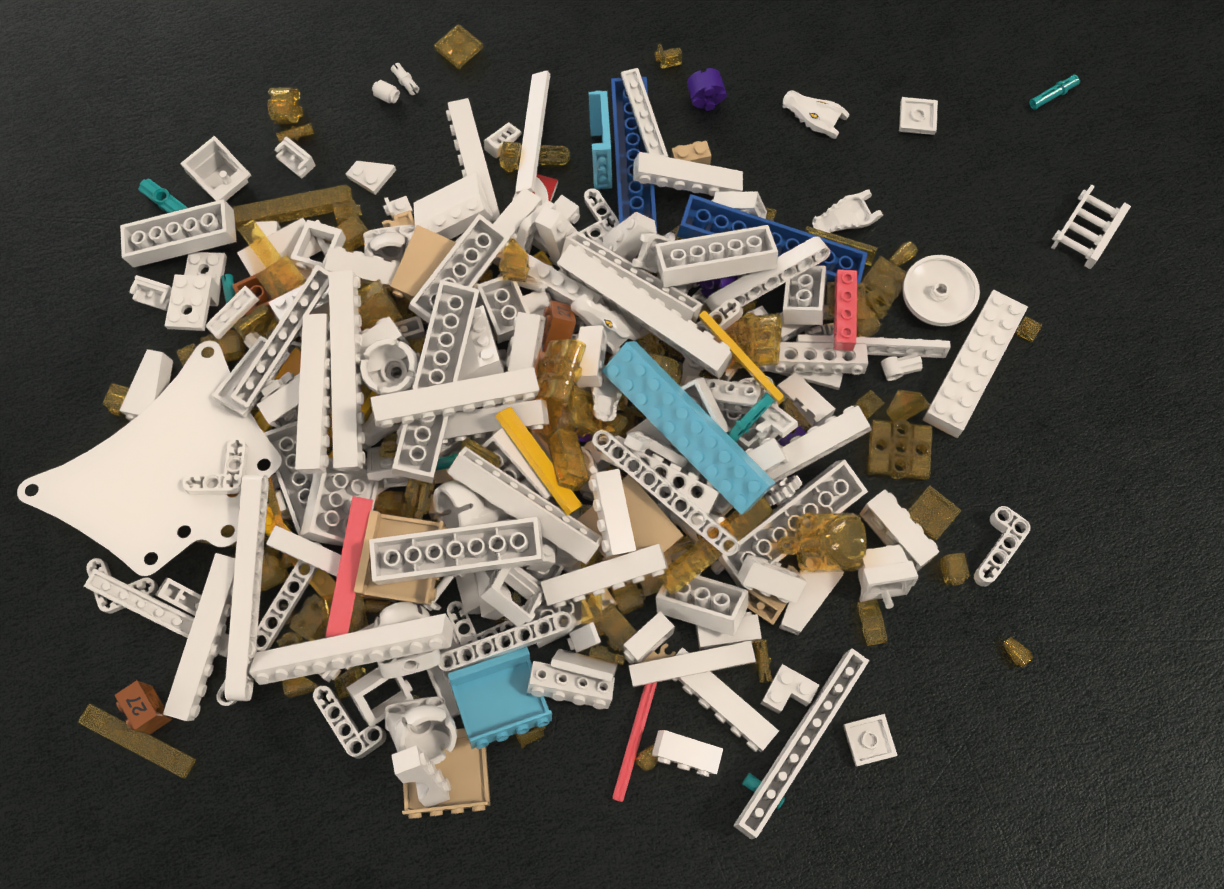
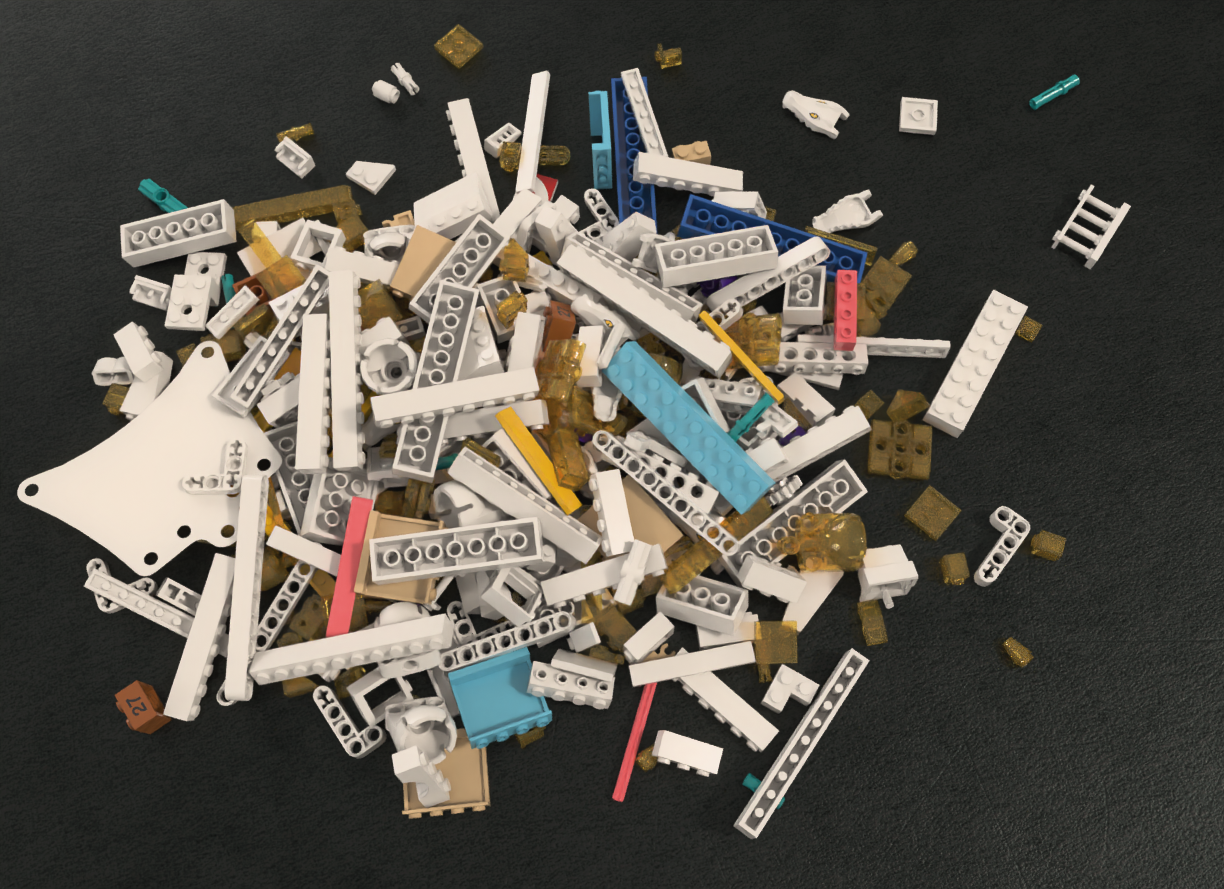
(112, 371): none -> white brick
(136, 741): clear yellow tile -> none
(139, 351): none -> white brick
(216, 170): white piece -> none
(284, 105): clear yellow brick -> none
(397, 206): white bracket -> none
(509, 308): none -> clear yellow brick
(611, 345): none -> white axle
(632, 572): none -> white piece
(706, 89): dark purple brick -> none
(765, 606): tan brick -> none
(775, 641): none -> clear yellow plate
(870, 740): white plate -> none
(896, 528): white brick -> none
(897, 367): white piece -> none
(941, 290): white dish -> none
(1048, 545): none -> clear yellow brick

